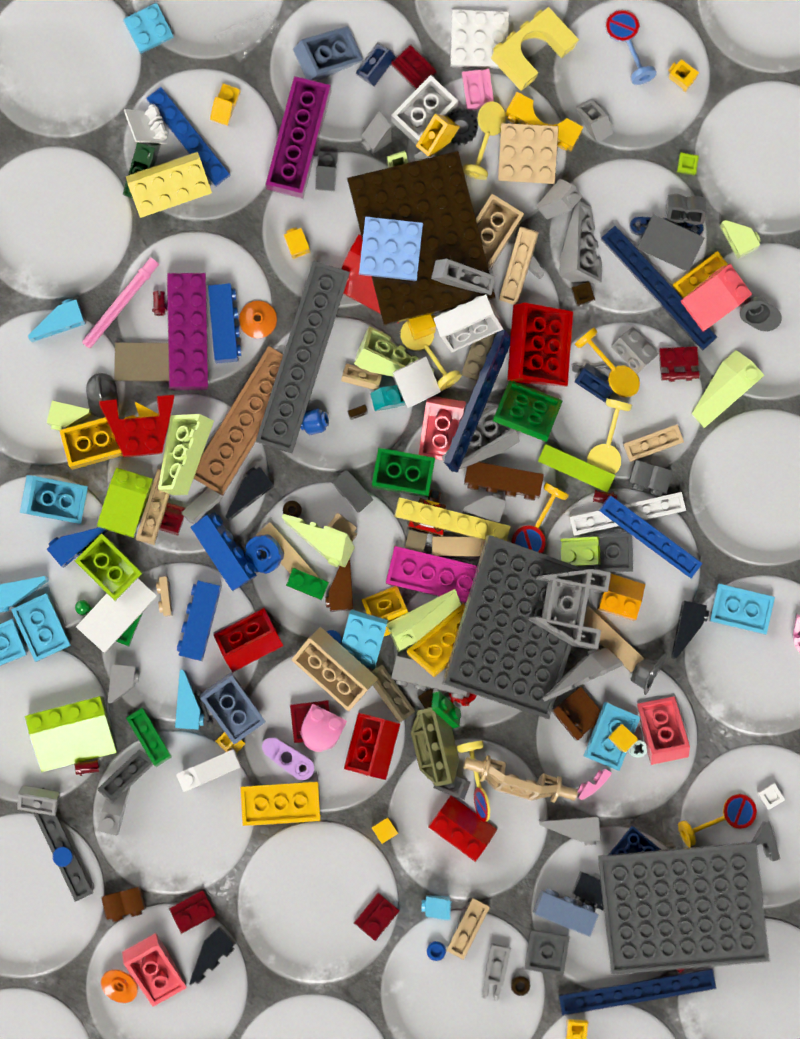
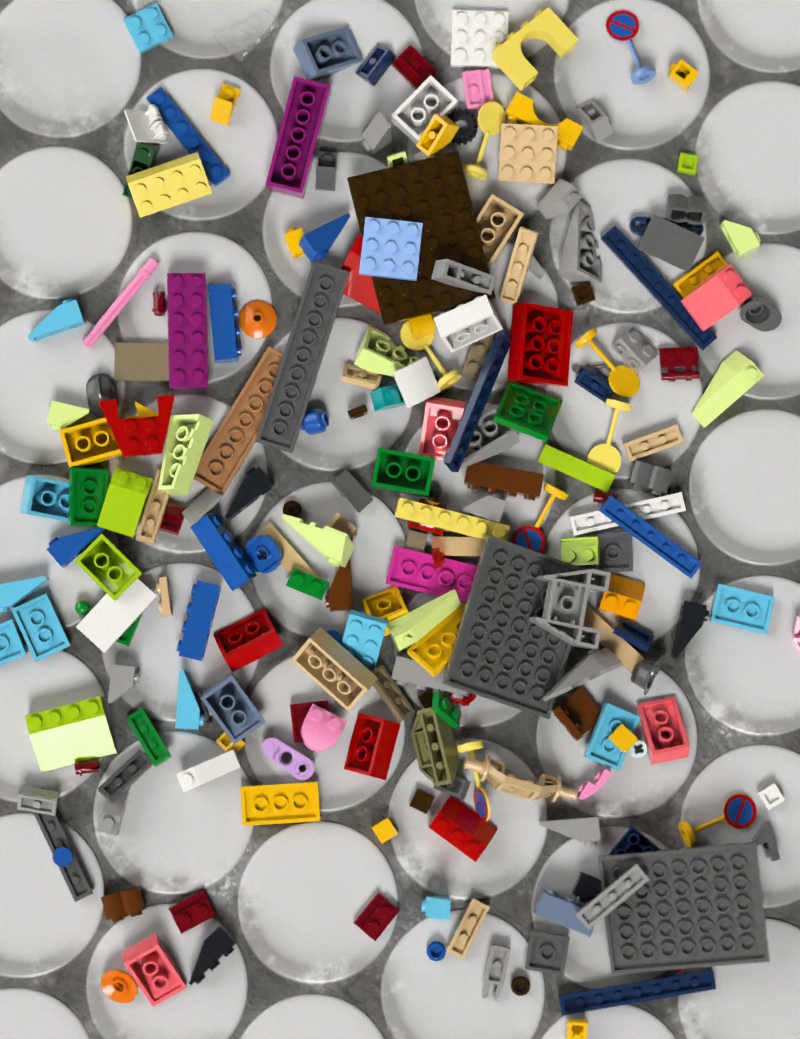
(86, 495): none -> green plate
(319, 241): none -> blue slope
(422, 801): none -> dark brown tile
(438, 558): none -> clear red plate
(612, 896): none -> light grey plate
(633, 634): none -> dark blue plate

